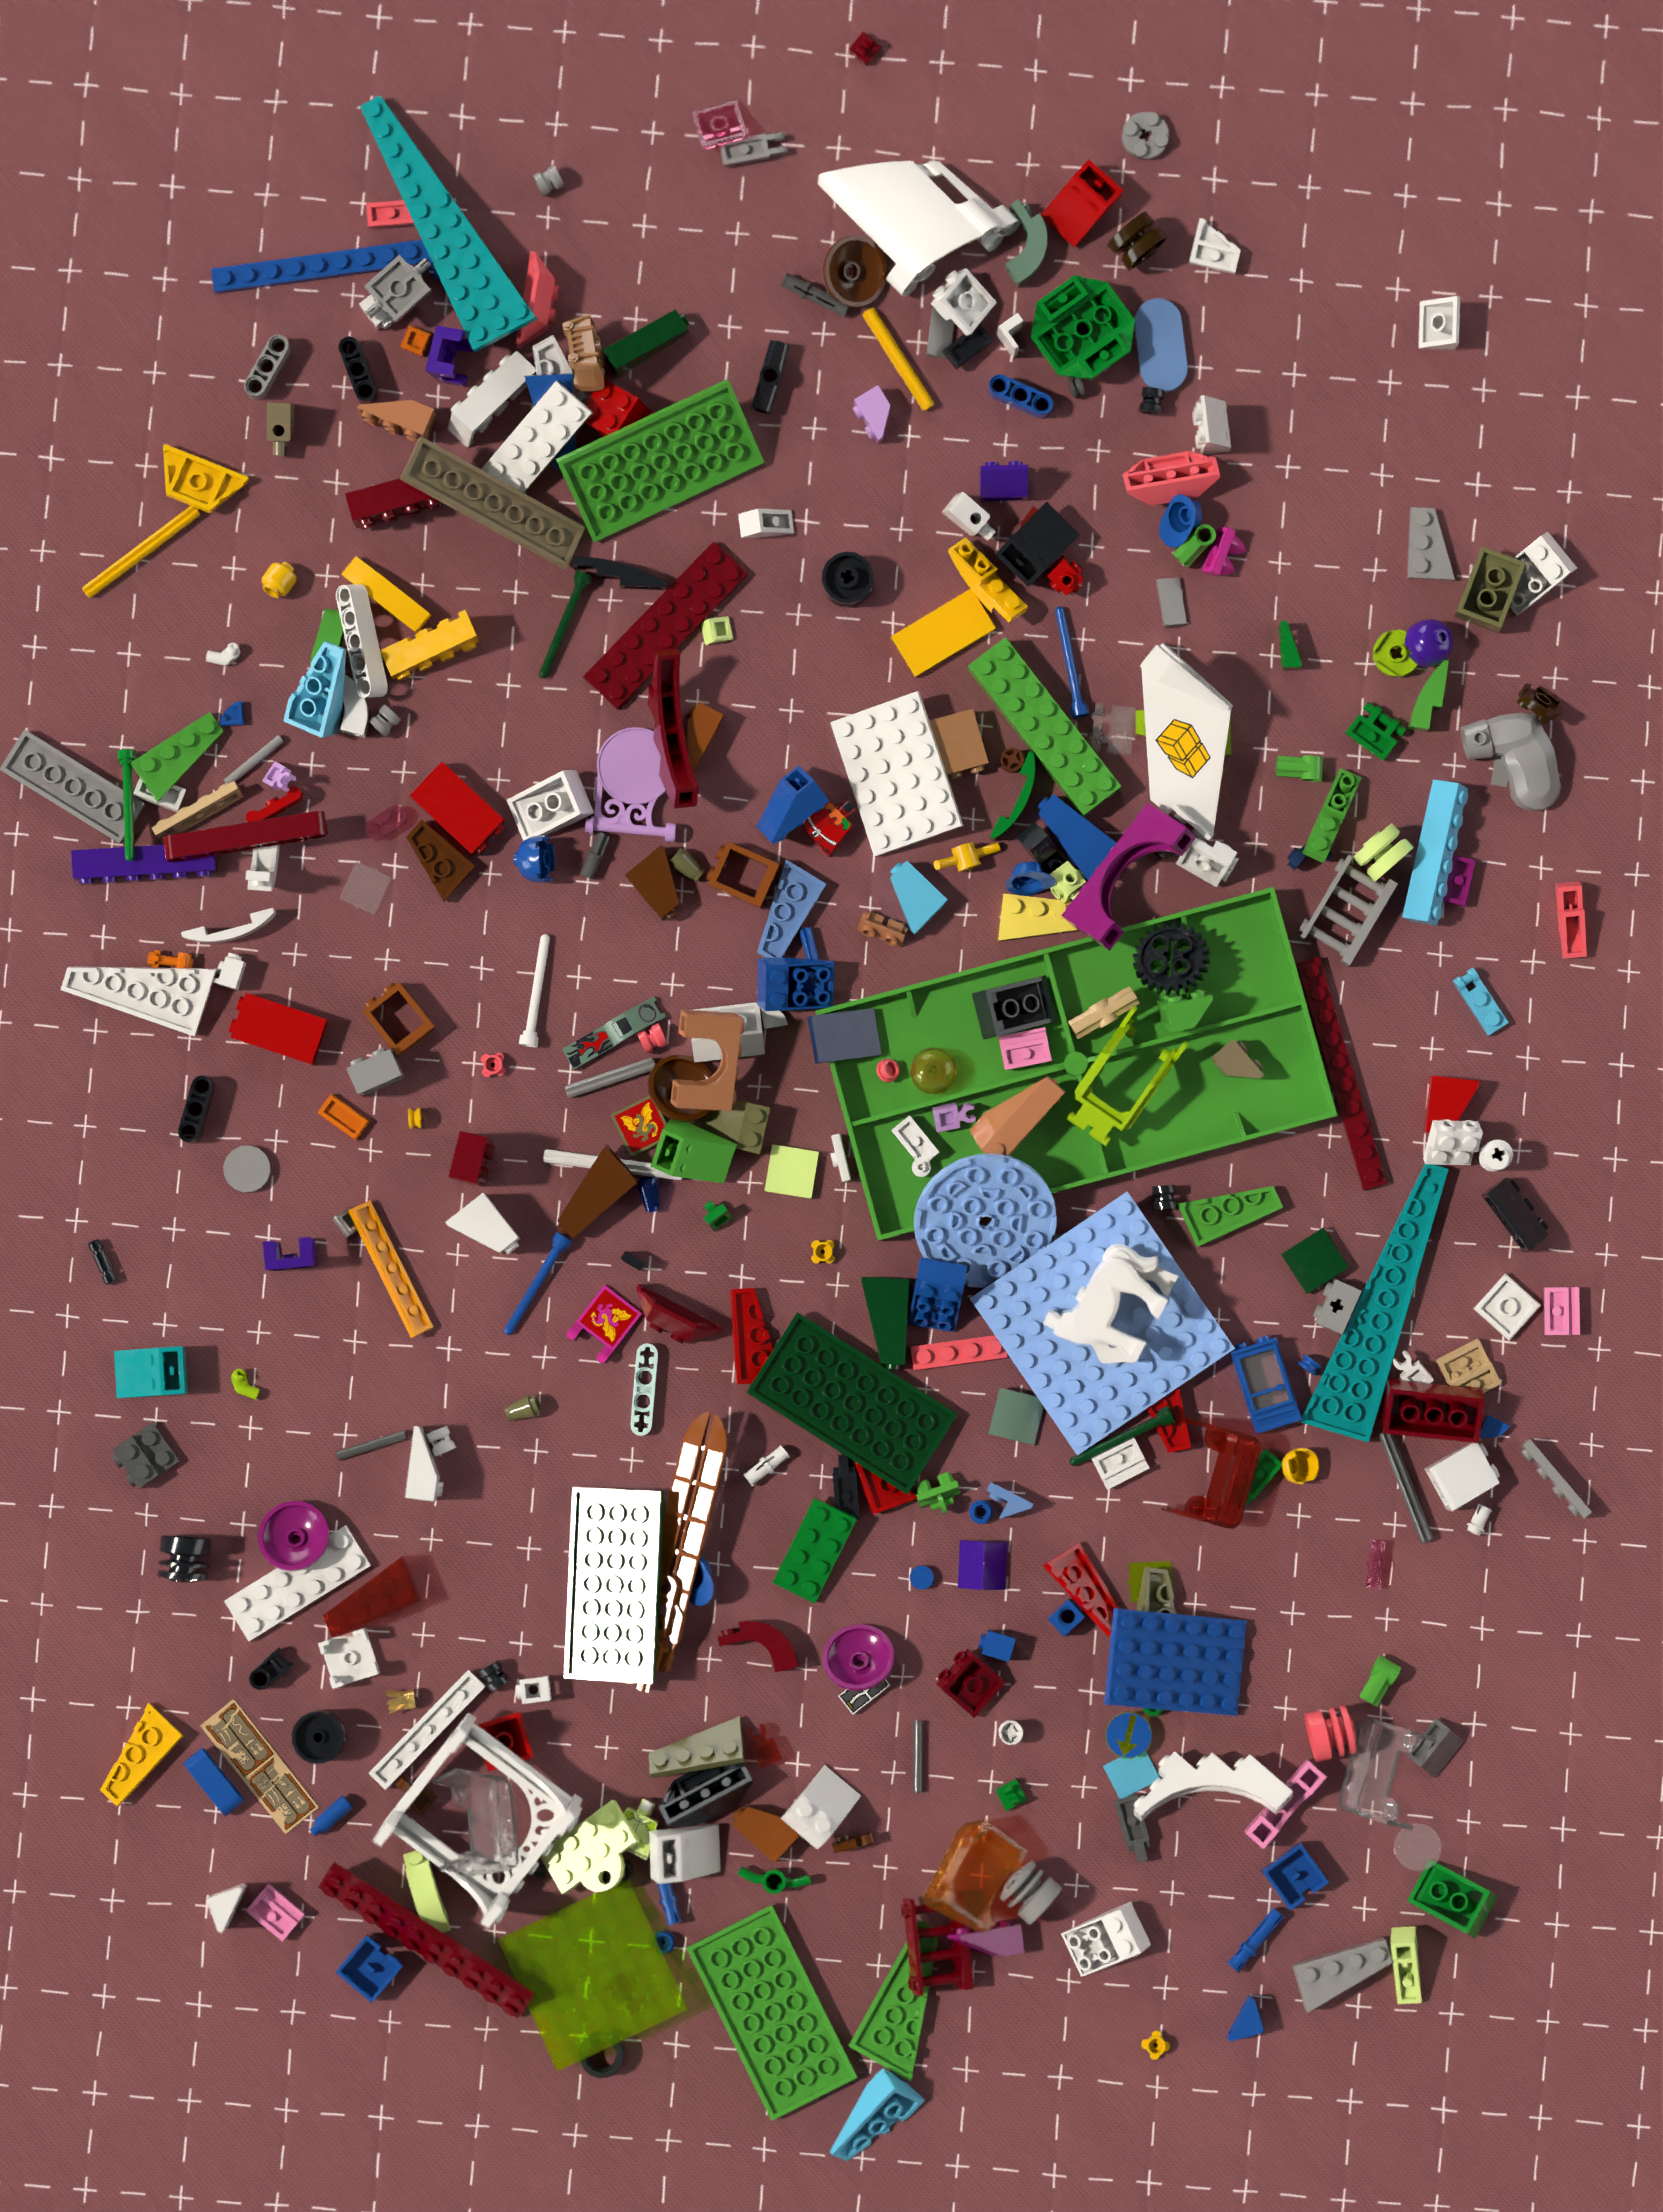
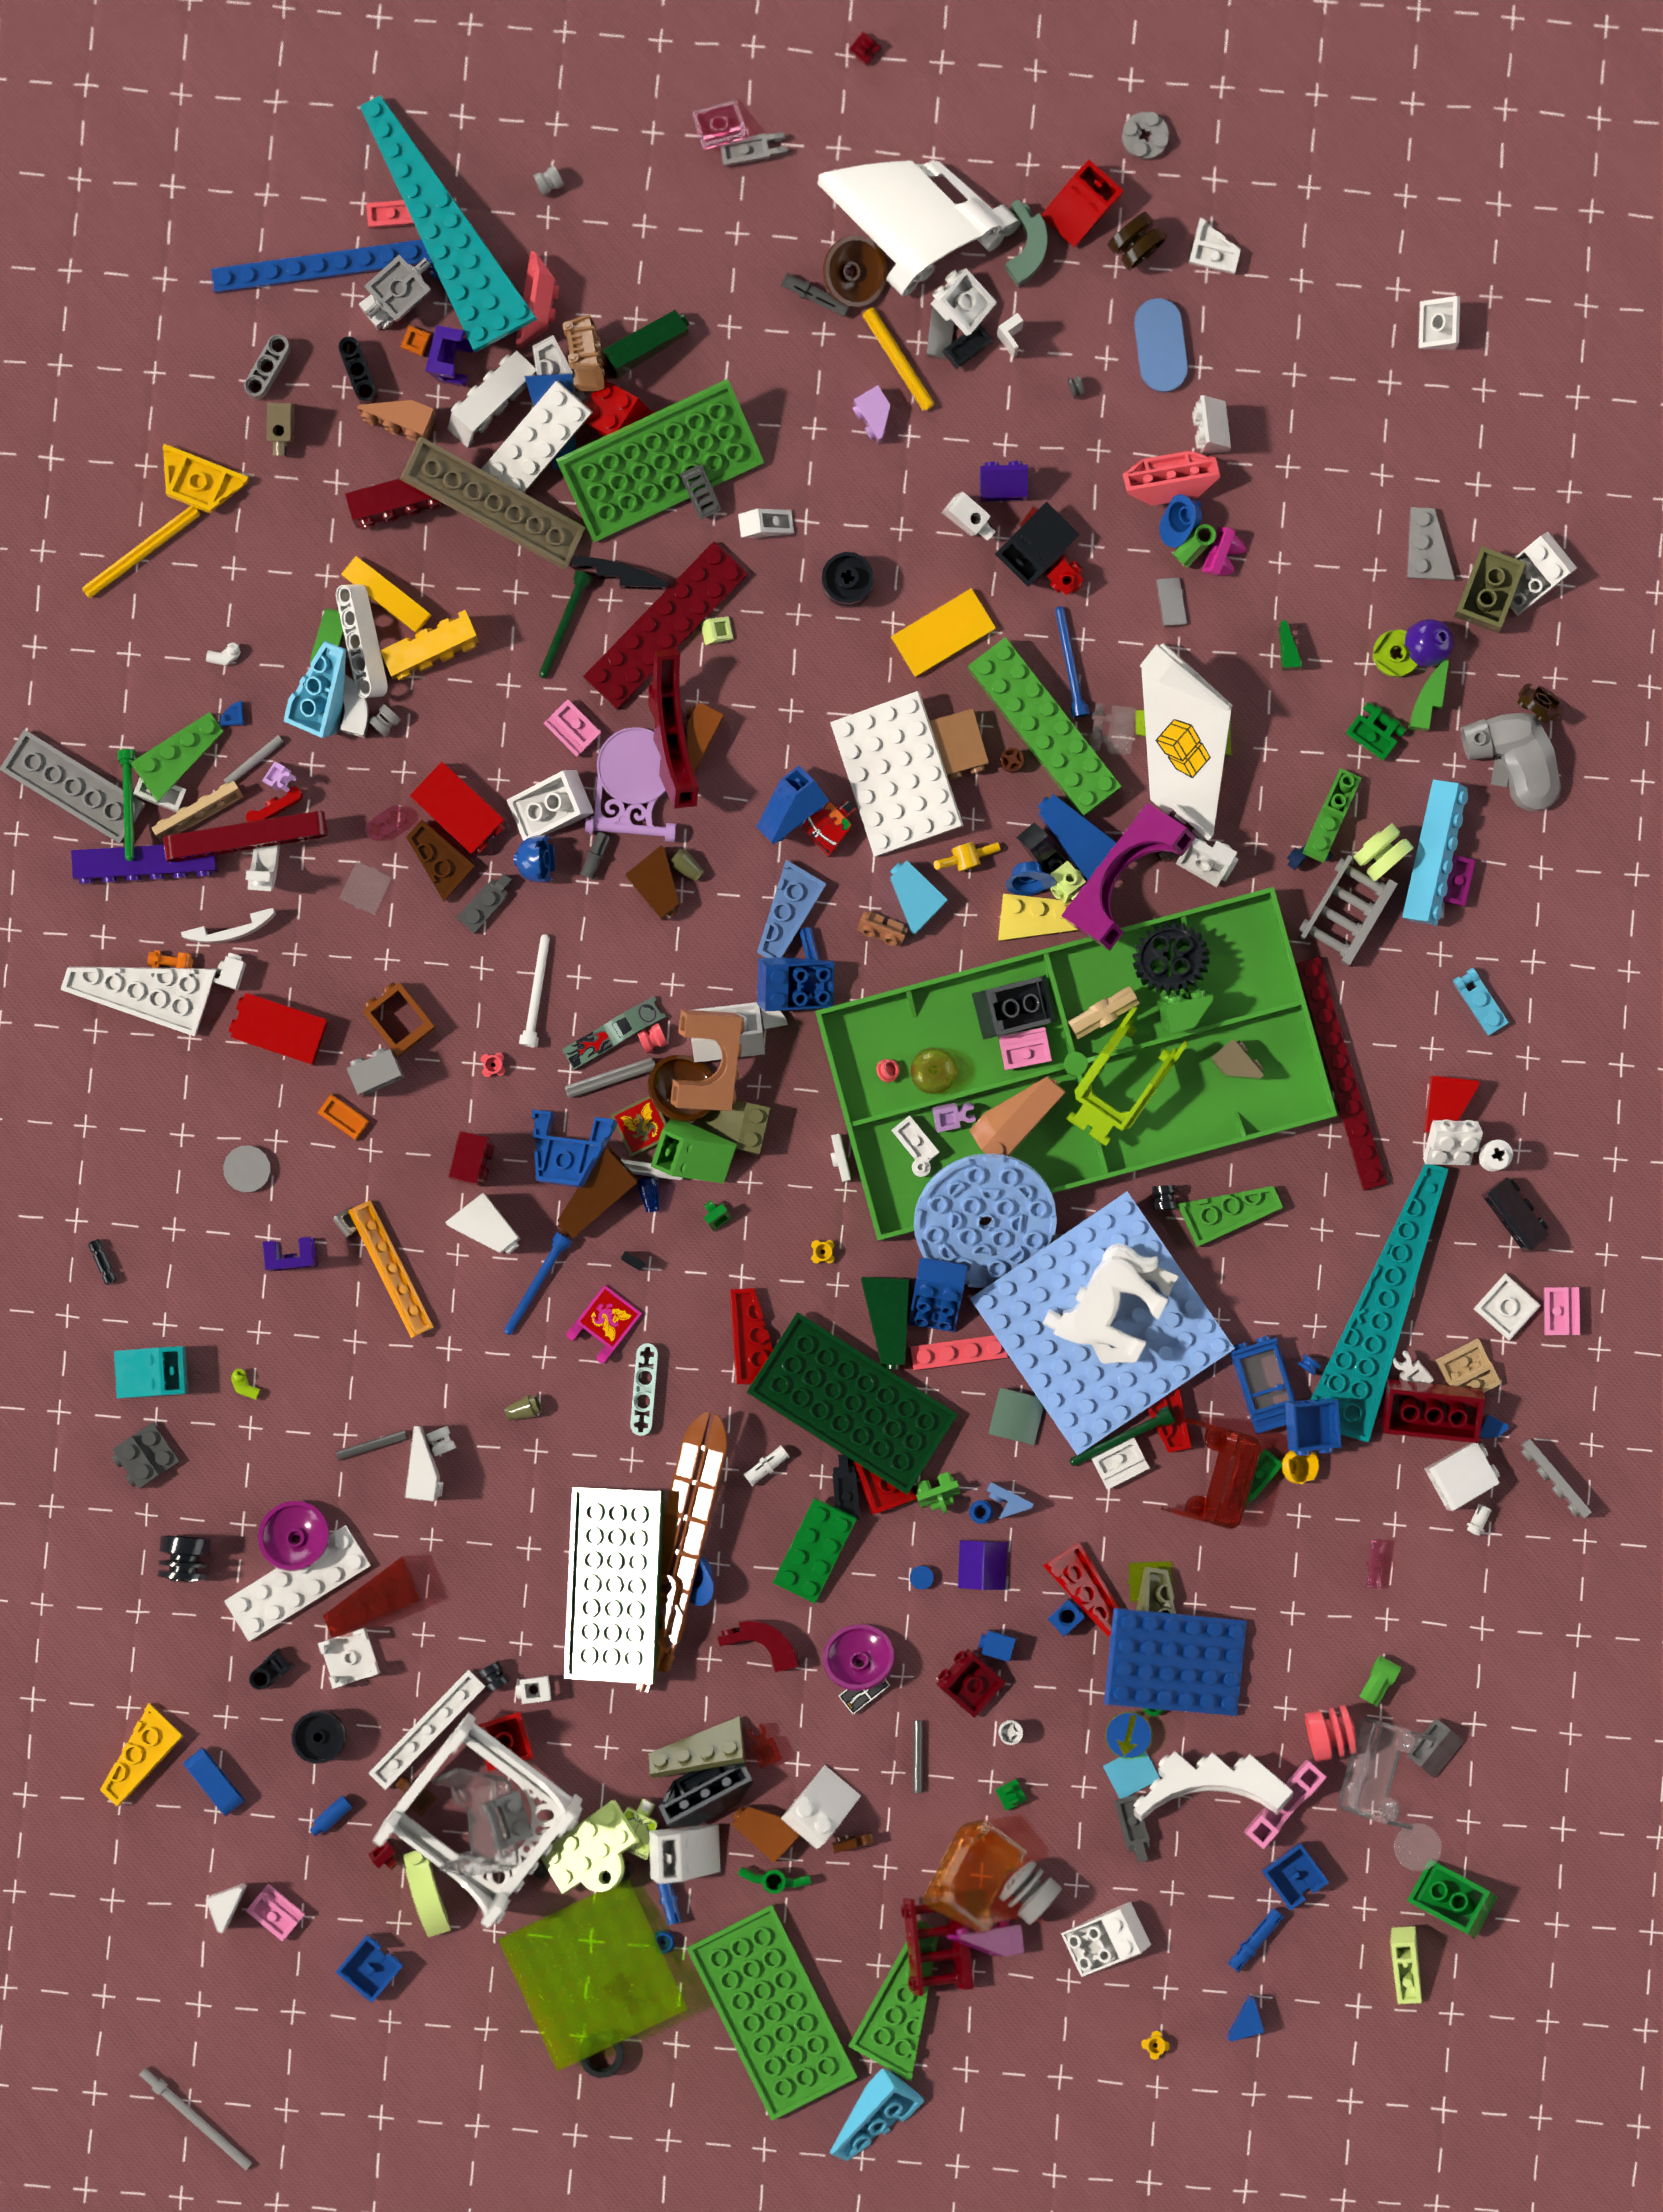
(160, 2087): none -> light grey bar
(204, 1099): black beam -> none
(259, 1766): sticker -> none
(278, 579): yellow head -> none
(384, 1855): none -> dark red tile
(404, 1700): pearl gold piece -> none
(414, 1118): yellow bush -> none
(426, 1940): dark red plate -> none
(484, 904): none -> dark grey hinge
(513, 1819): none -> dark grey plate
(565, 1159): none -> blue wing
(572, 728): none -> bright pink plate
(674, 1318): dark red wedge -> none
(707, 505): none -> dark grey slope
(766, 391): black piece -> none
(766, 882): dark orange window -> none
(791, 1171): yellowish green tile -> none
(844, 1036): dark blue tile -> none
(983, 581): yellow slope -> none
(1004, 824): green slope -> none
(1013, 386): blue beam -> none
(1087, 304): green piece -> none
(1151, 401): black wheel -> none
(1305, 767): bright green piece -> none
(1313, 1425): none -> blue piece
(1315, 1260): dark green slope -> none
(1336, 1971): light grey wedge -> none
(1347, 1298): light grey brick -> none
(1406, 1487): dark grey axle -> none
(1571, 919): coral slope -> none

